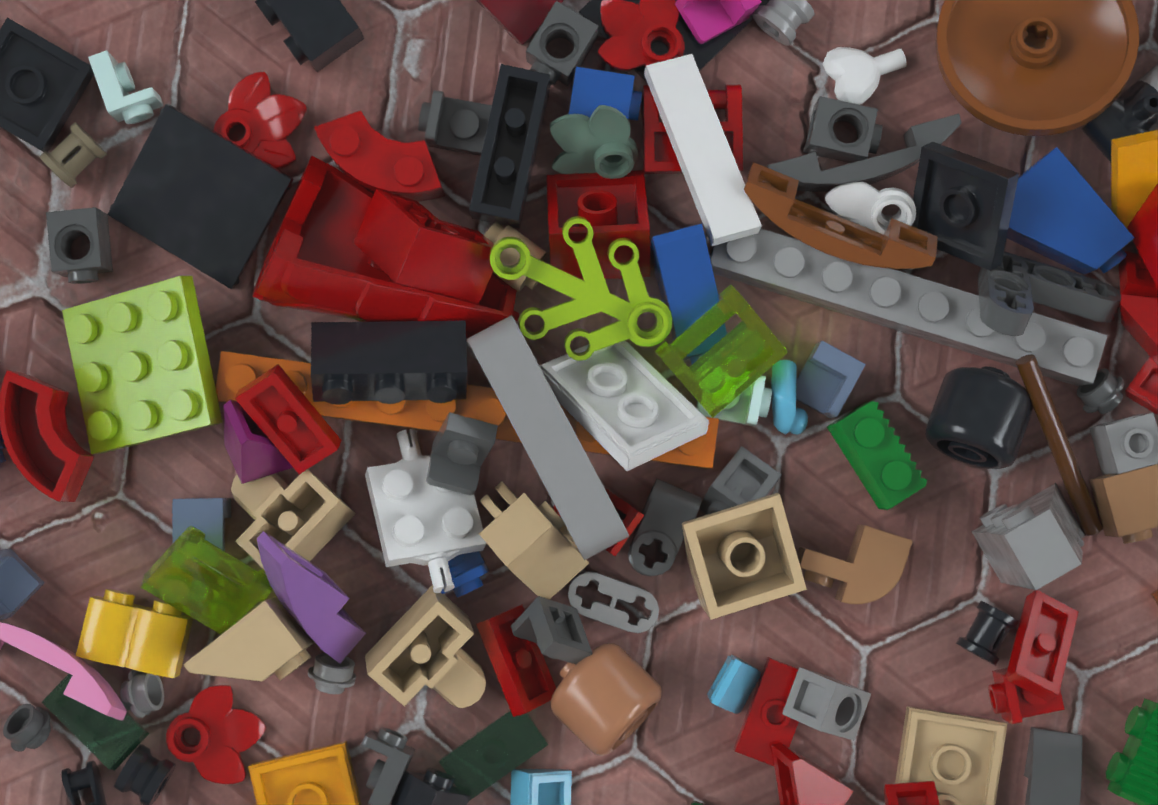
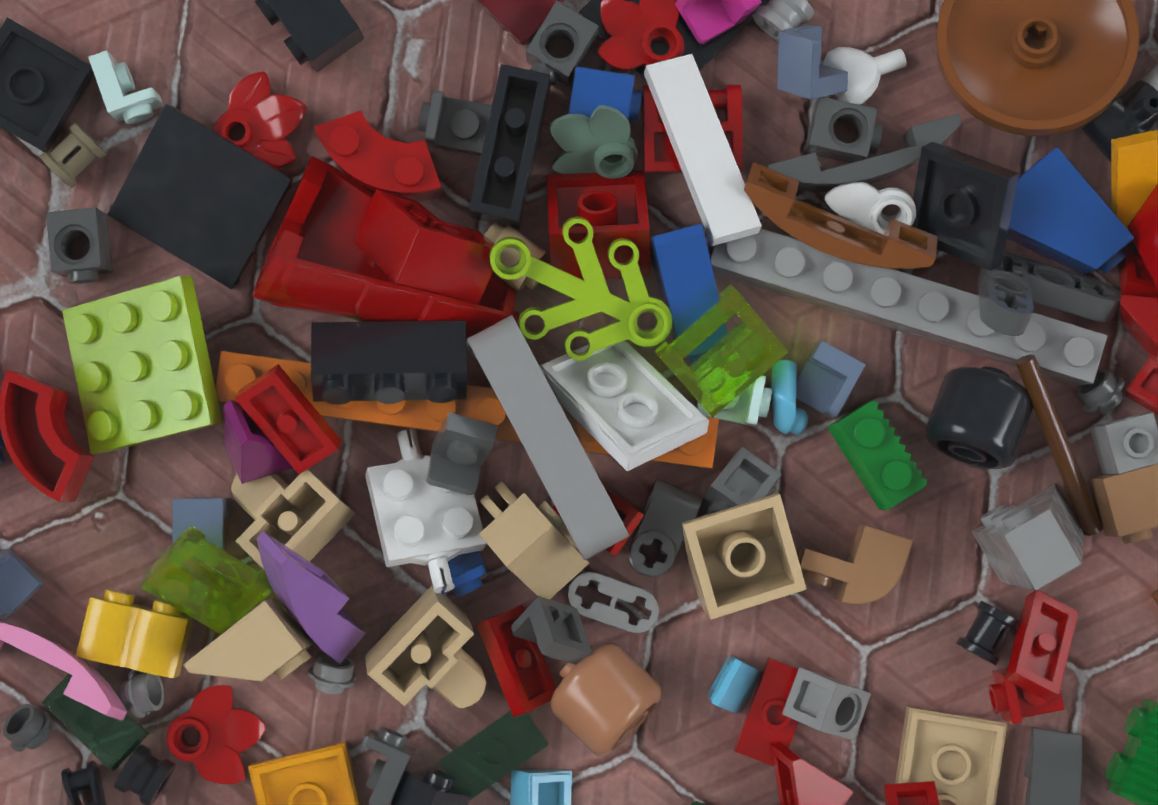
(801, 66): none -> sand blue panel

